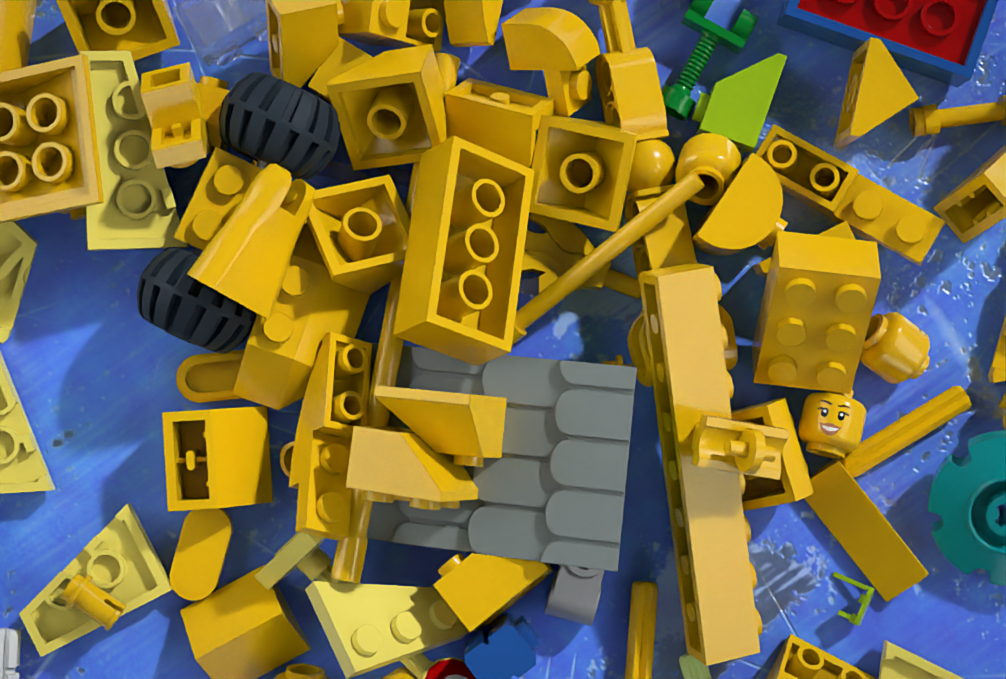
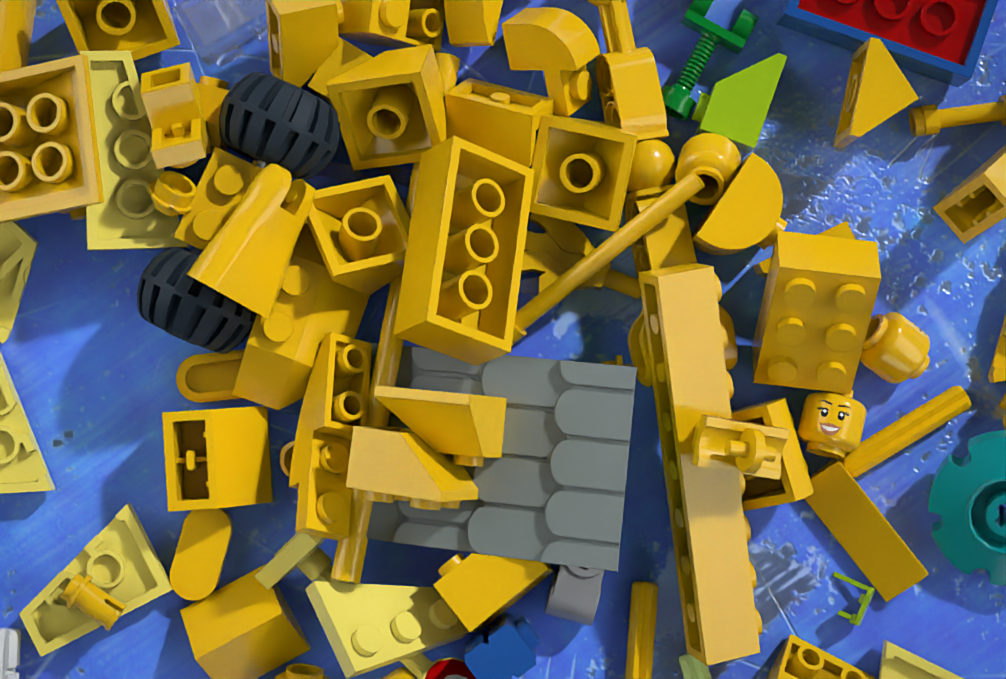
(172, 193): none -> yellow plate
(847, 196): yellow slope -> none

